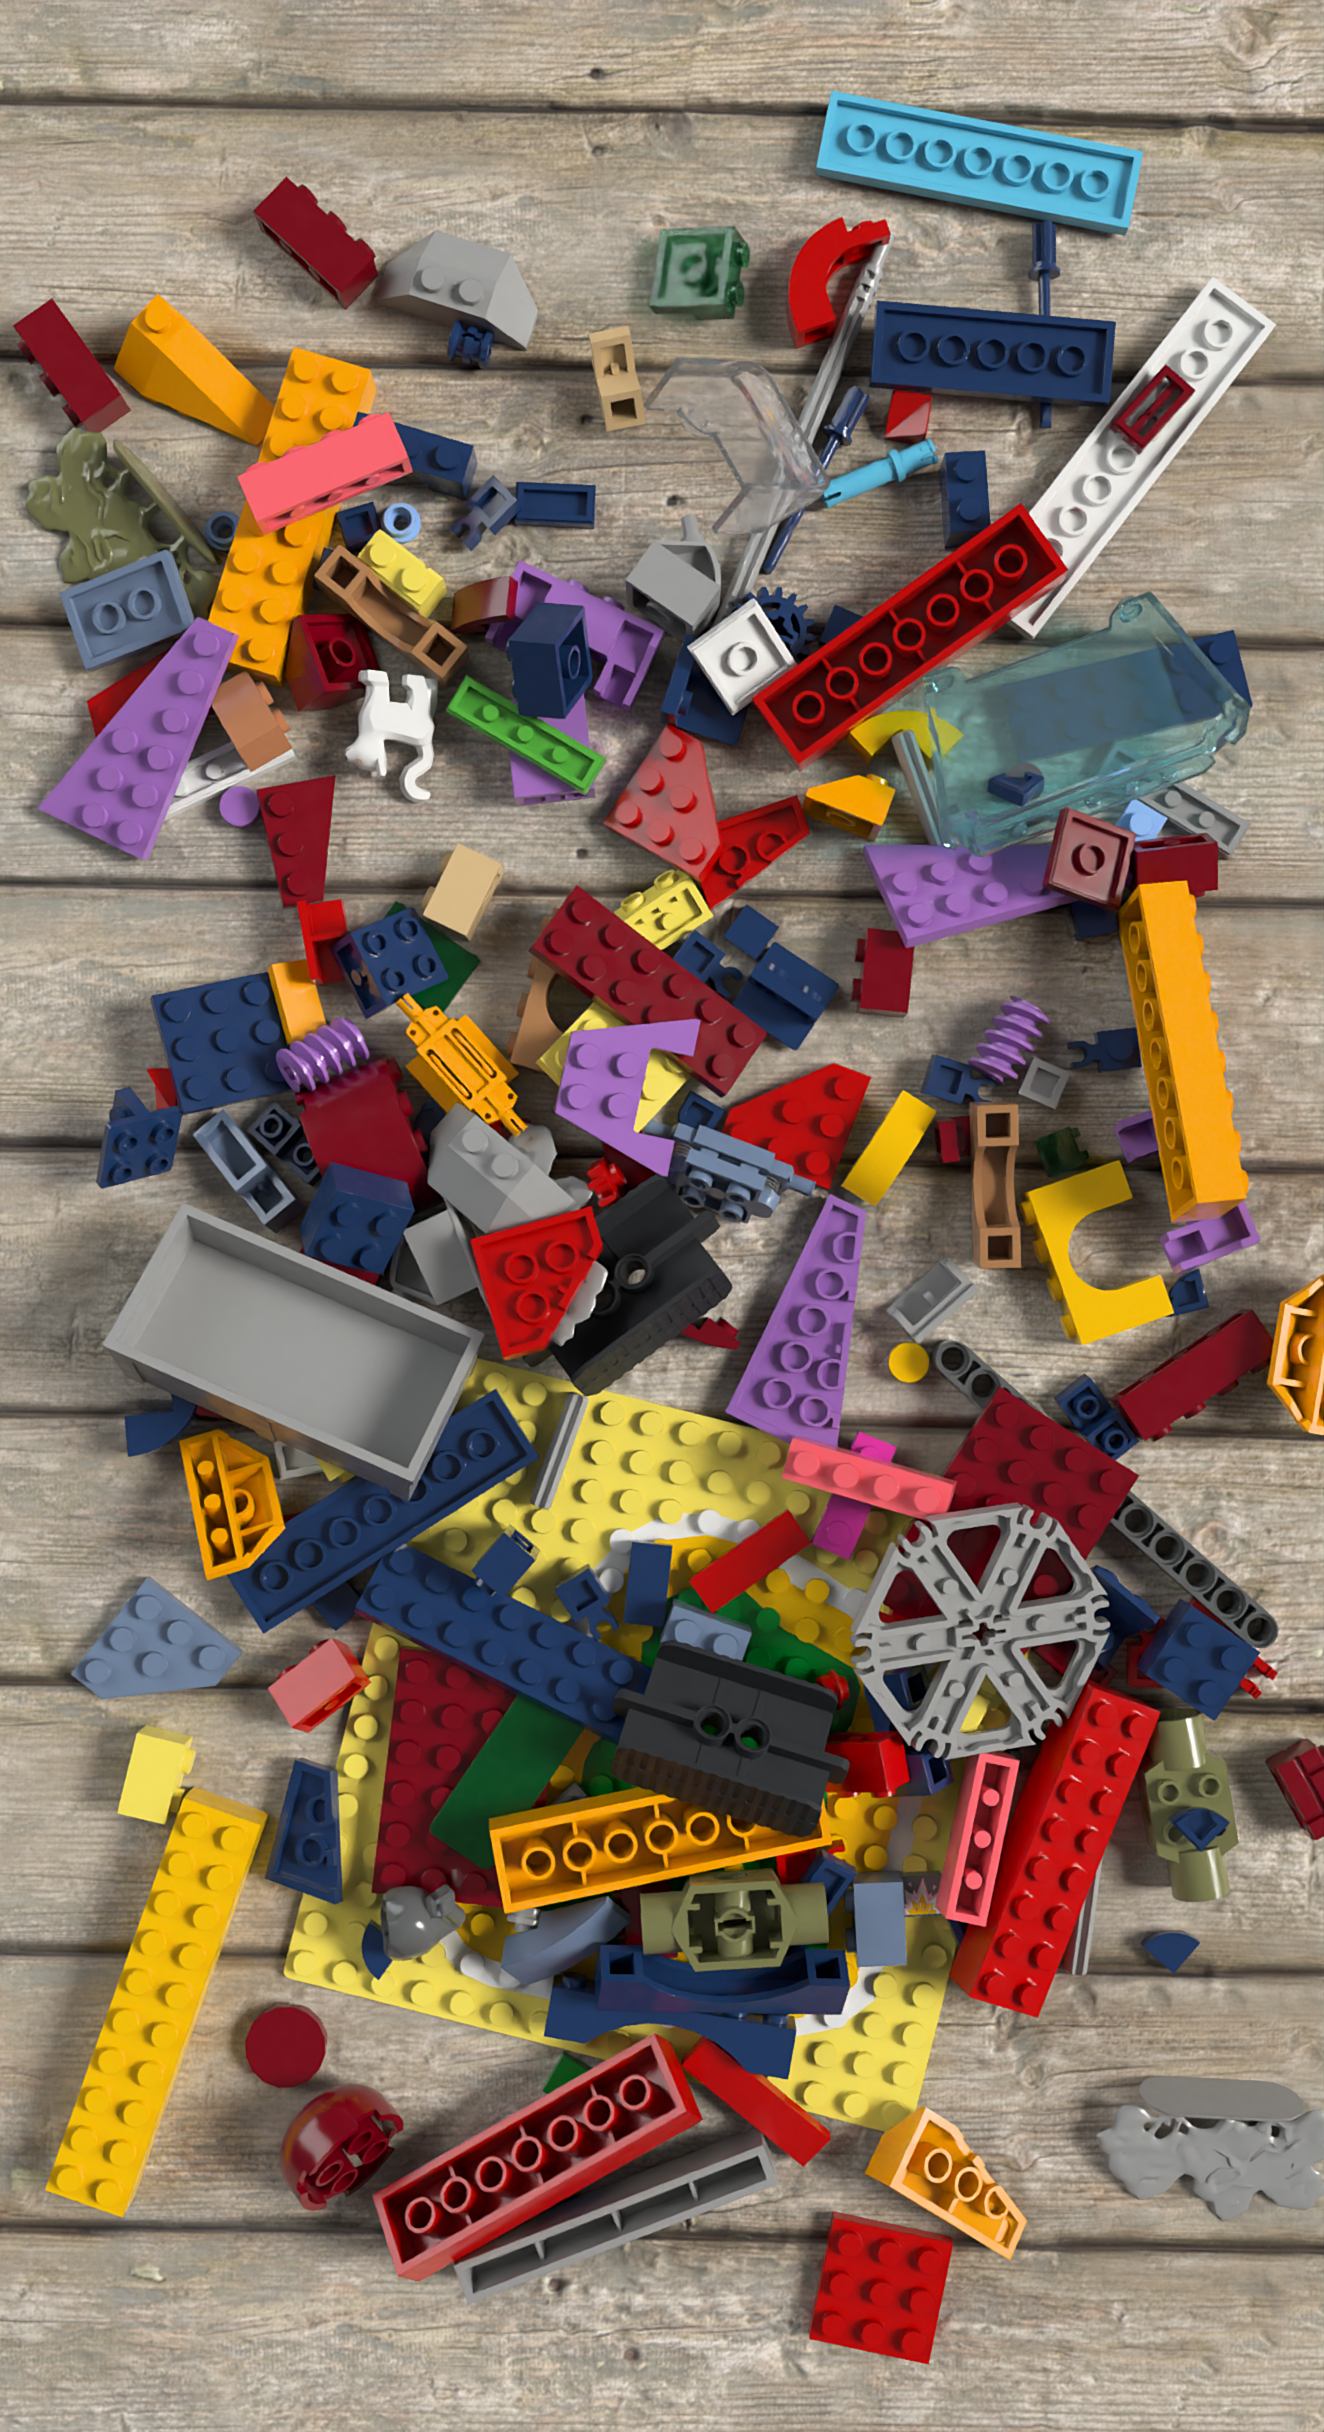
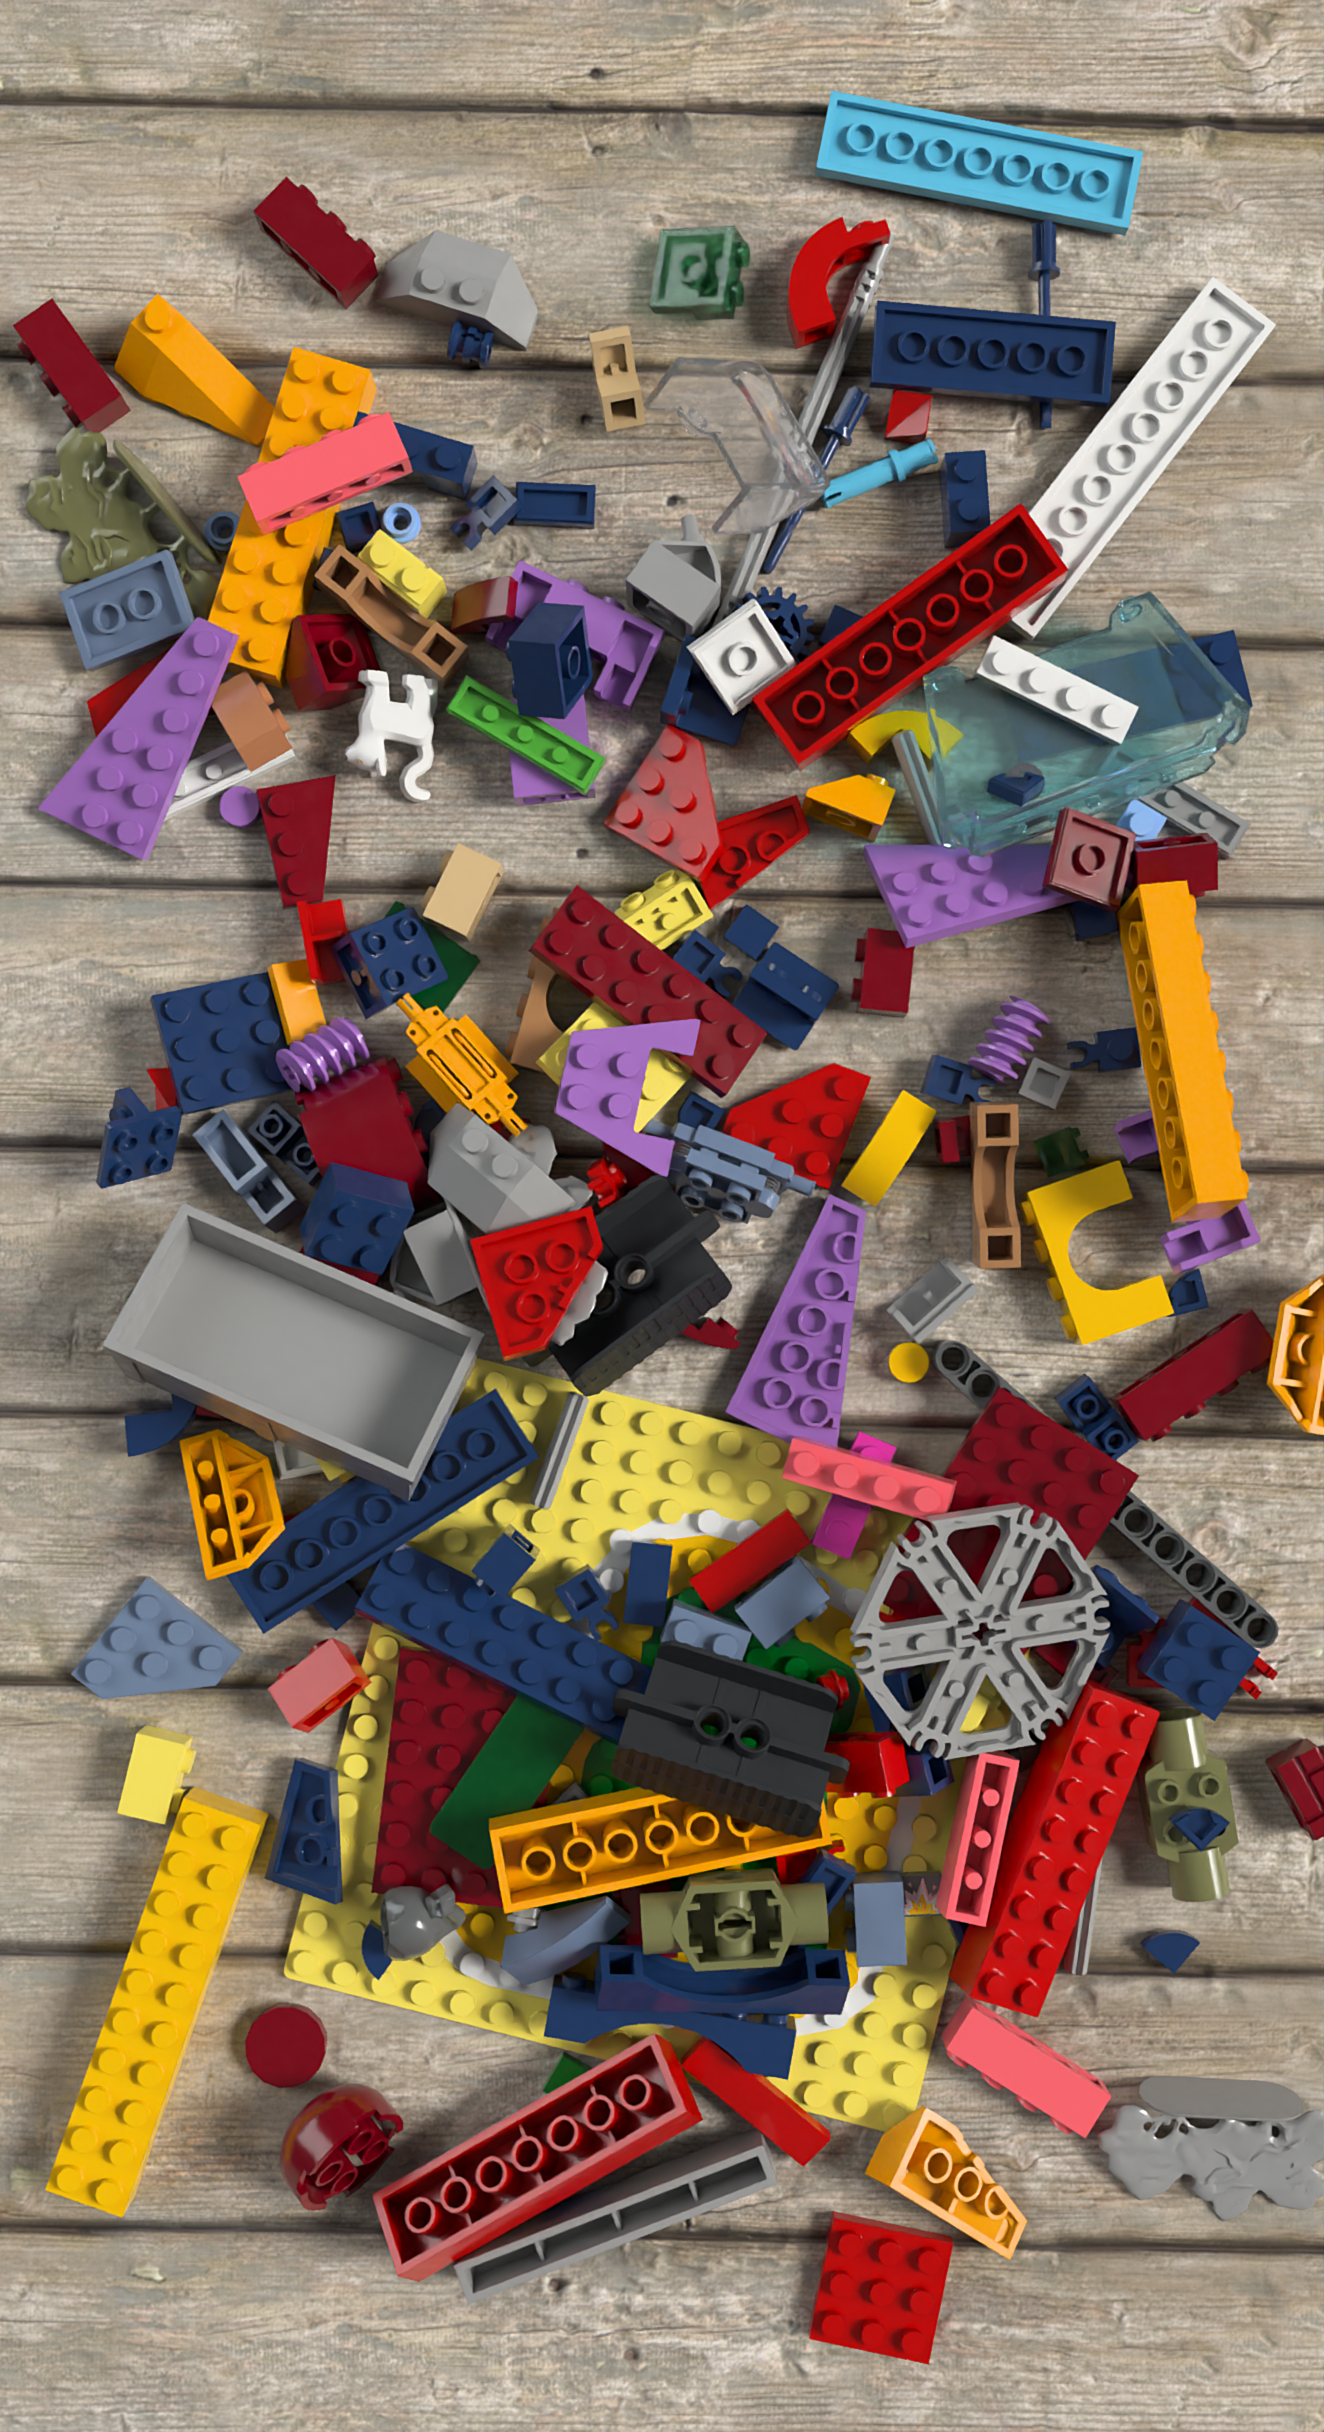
(782, 1603): none -> sand blue brick
(1025, 2067): none -> coral brick
(1056, 691): none -> white plate
(1130, 434): dark red tile -> none

